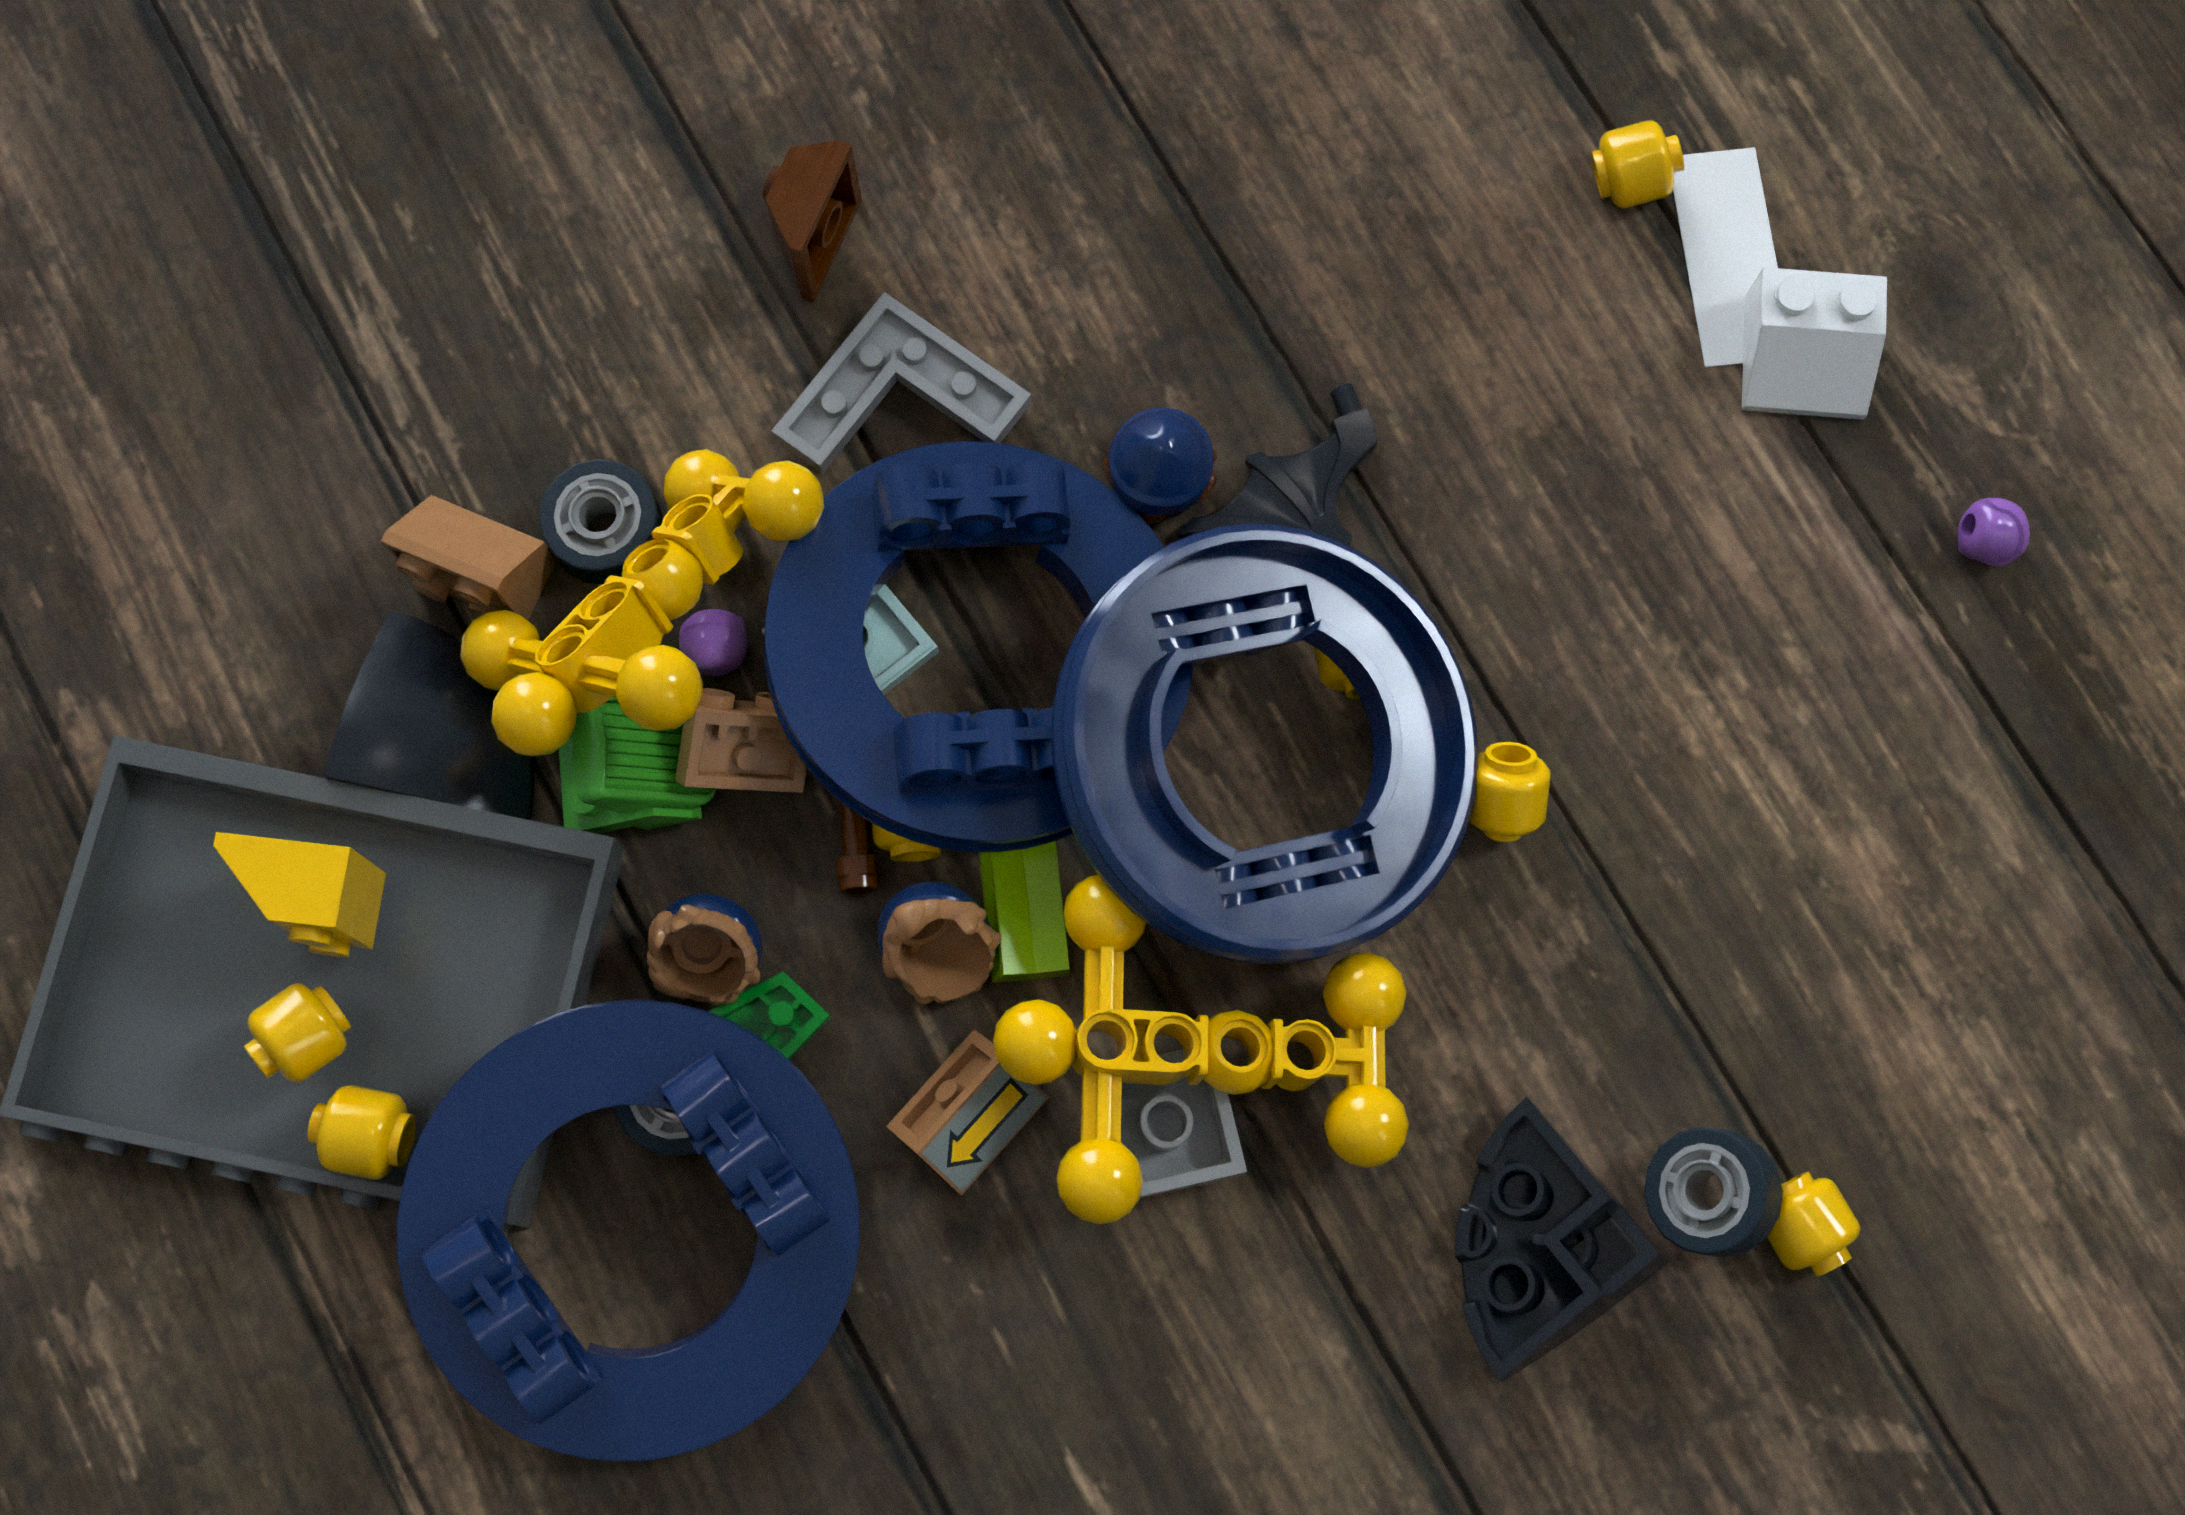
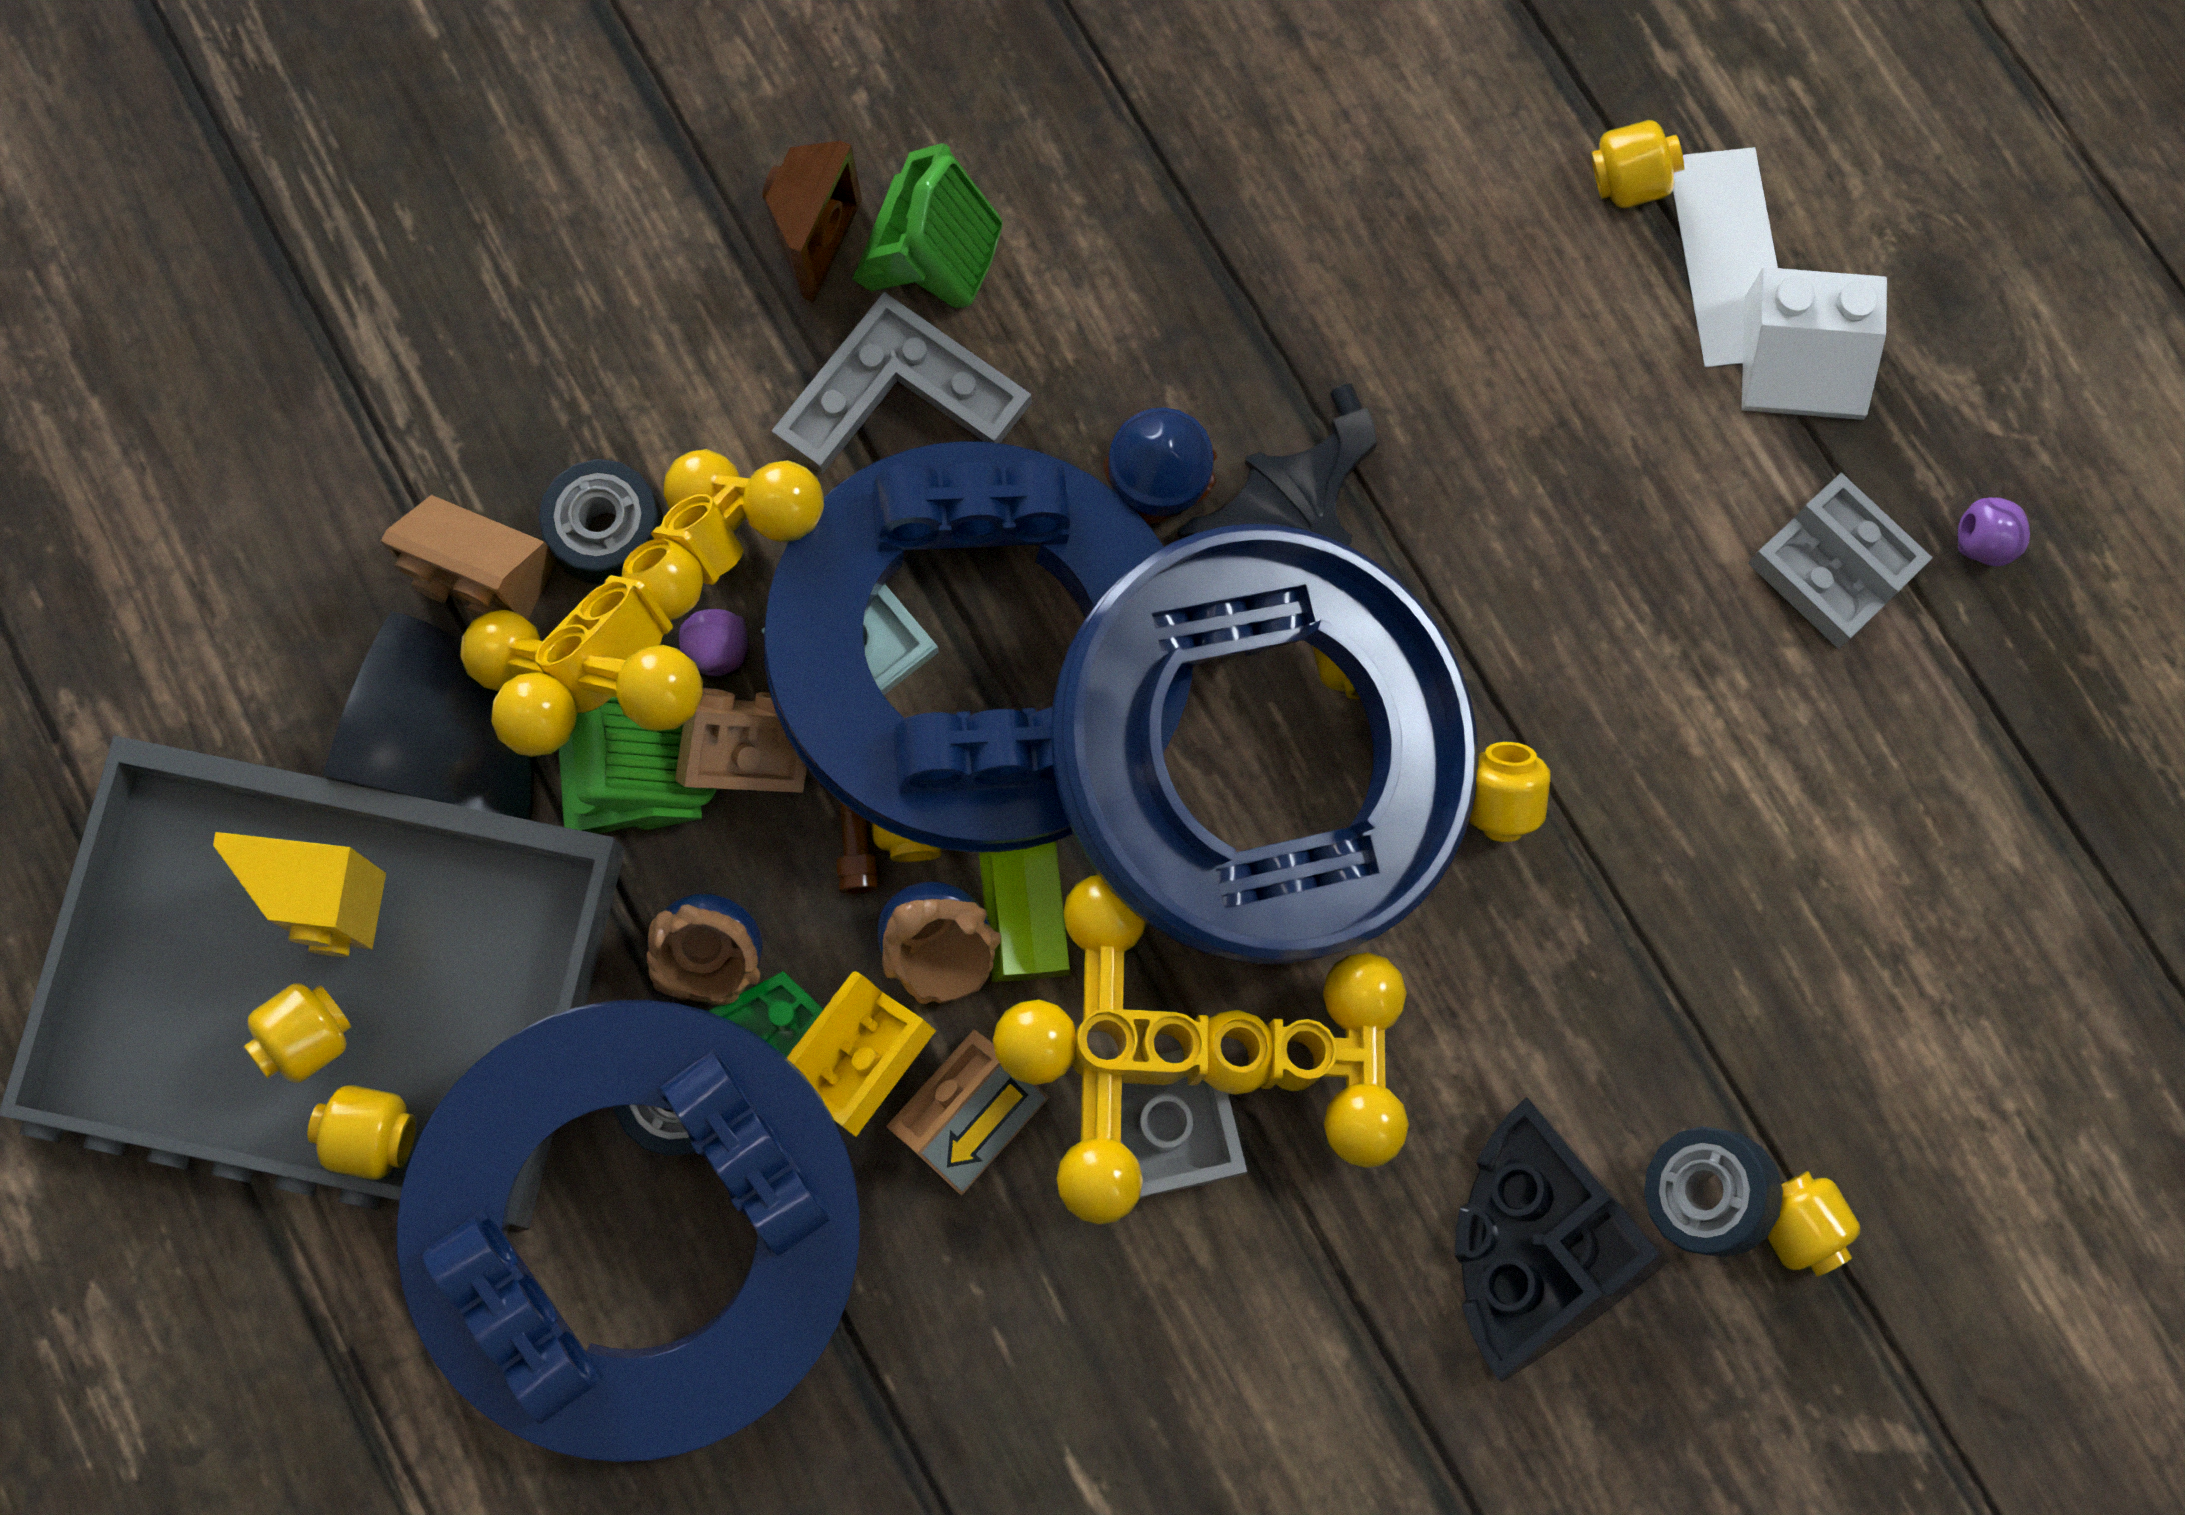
(859, 1050): none -> yellow bracket
(932, 231): none -> bright green piece
(1839, 560): none -> light grey slope

